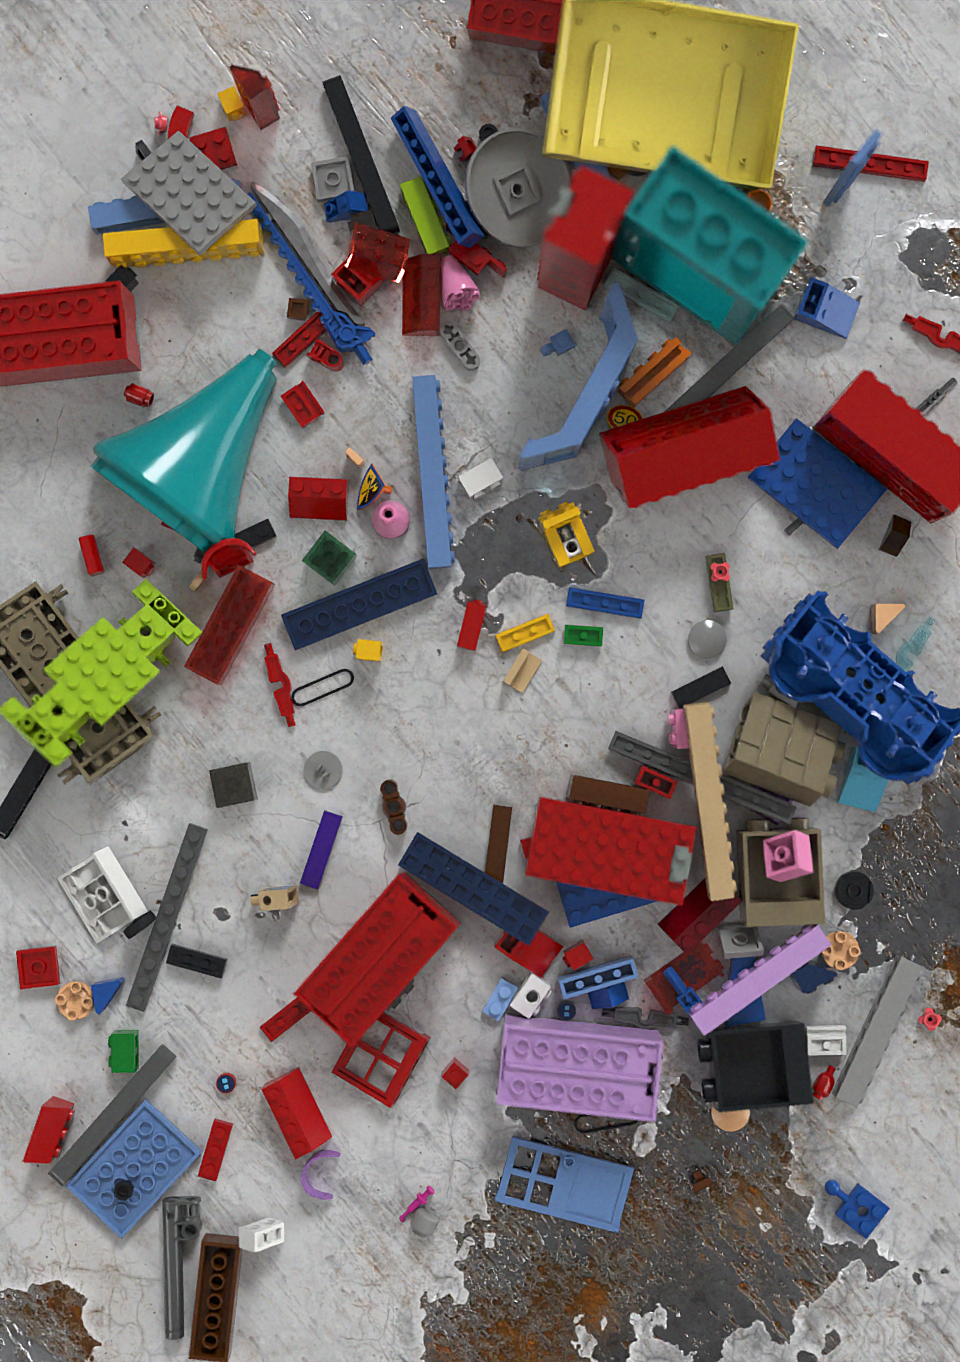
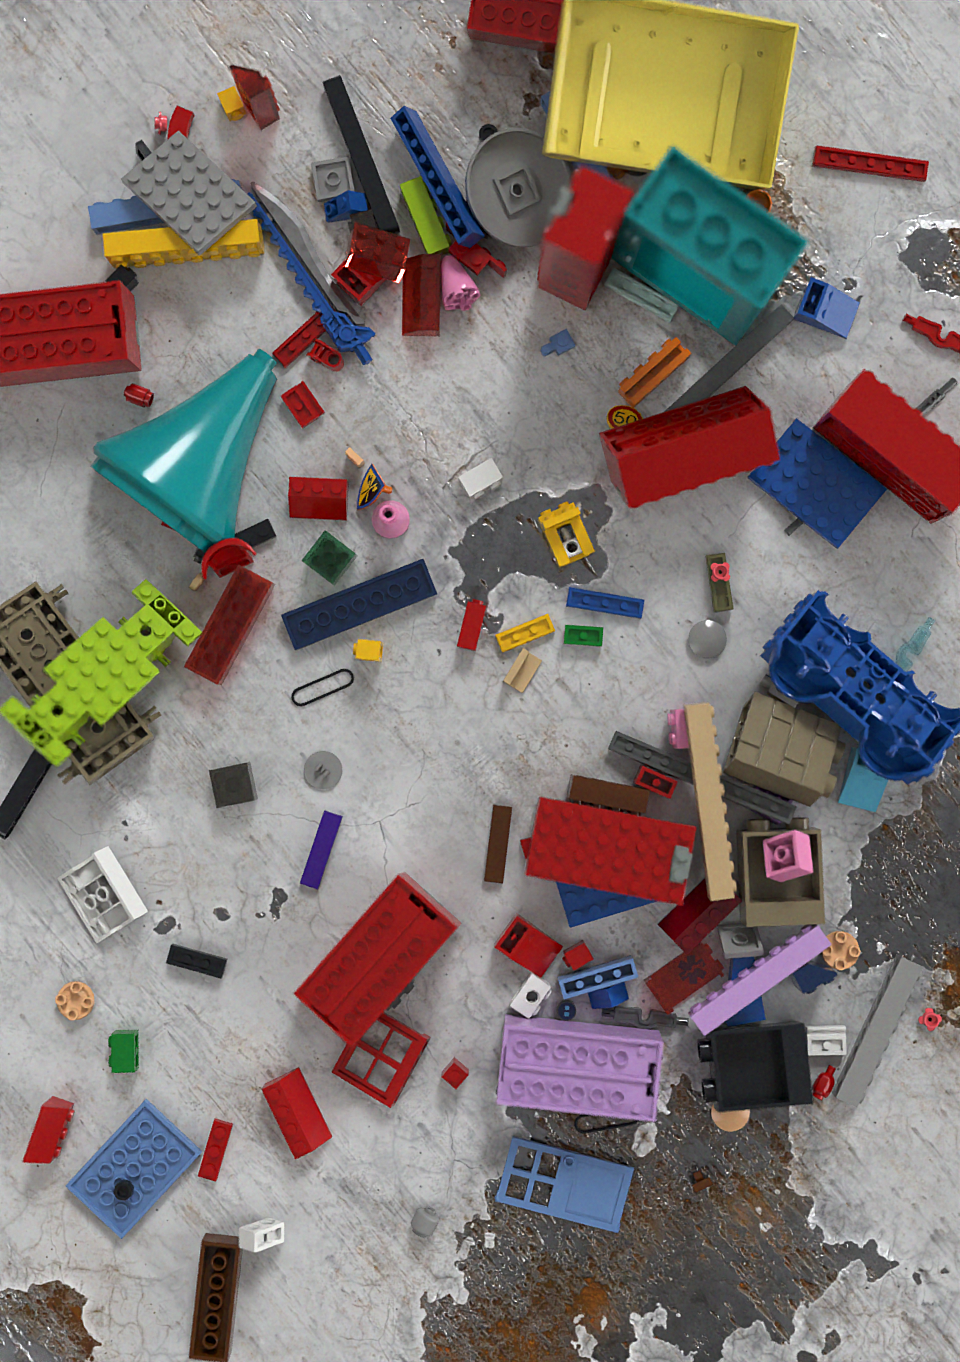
(38, 967): red plate -> none
(91, 555): red brick -> none
(104, 992): blue slope -> none
(112, 1115): dark grey beam -> none
(139, 563): red brick -> none
(140, 924): black tyre -> none
(166, 917): dark grey plate -> none
(177, 1215): dark grey piece -> none
(216, 147): red plate -> none
(226, 1082): dark blue tile -> none
(276, 898): tan torso -> none
(281, 695): red piece -> none
(284, 1019): red tile -> none
(297, 309): reddish brown plate -> none
(304, 1180): medium lavender piece -> none
(394, 816): reddish brown piece -> none
(421, 1198): dark pink piece -> none
(431, 471): medium blue brick -> none
(455, 331): light grey beam -> none
(468, 147): red tile -> none
(473, 888): dark blue plate -> none
(500, 999): light blue plate -> none
(596, 393): medium blue window -> none
(686, 995): blue connector -> none
(701, 687): black tile -> none
(851, 1203): blue plate -> none
(853, 168): medium blue plate -> none
(854, 890): black tile -> none
(882, 615): light nougat slope -> none
(896, 535): dark brown slope -> none

